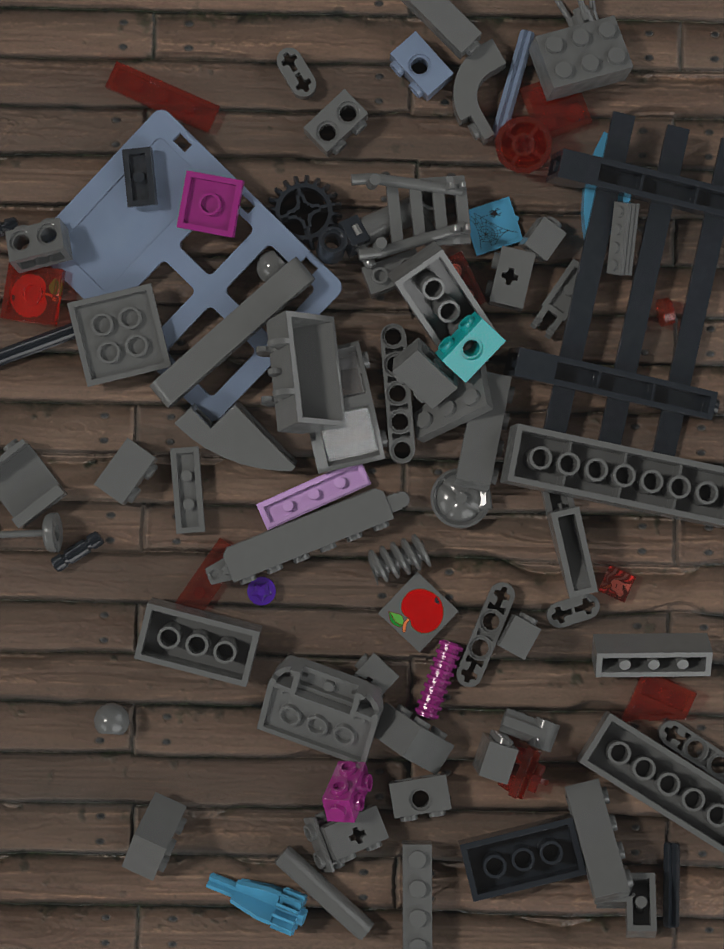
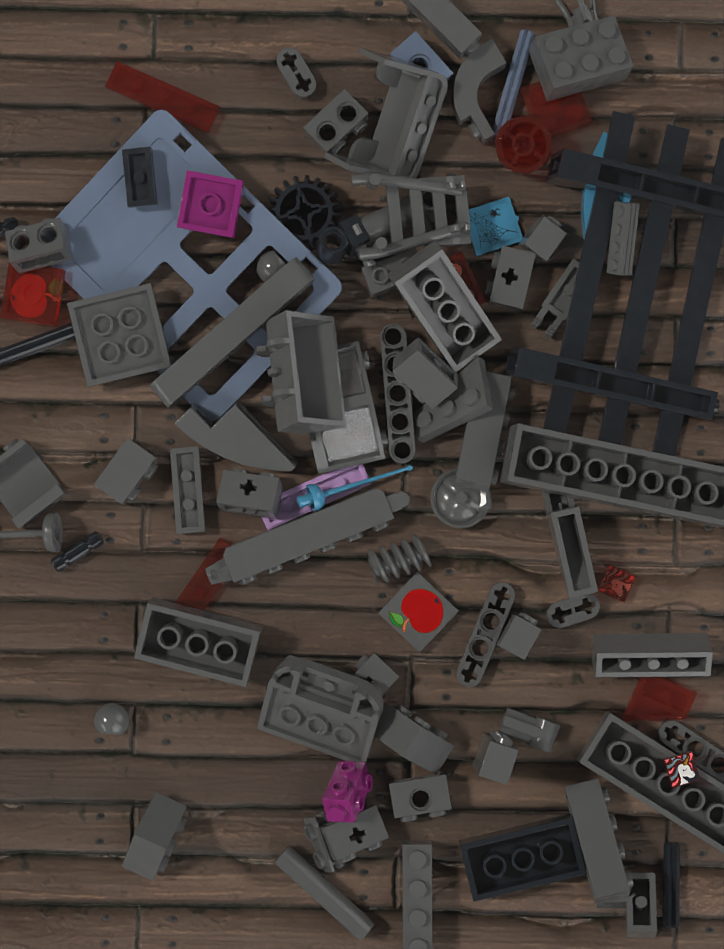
(260, 503): none -> dark grey brick
(261, 591): dark purple tile -> none
(263, 901): dark azure piece -> none
(316, 496): none -> dark azure sword
(404, 121): none -> dark grey windscreen
(438, 679): magenta piece -> none
(468, 362): teal brick -> none
(519, 783): clear red hips -> none
(665, 312): clear red tile -> none
(681, 769): none -> tile

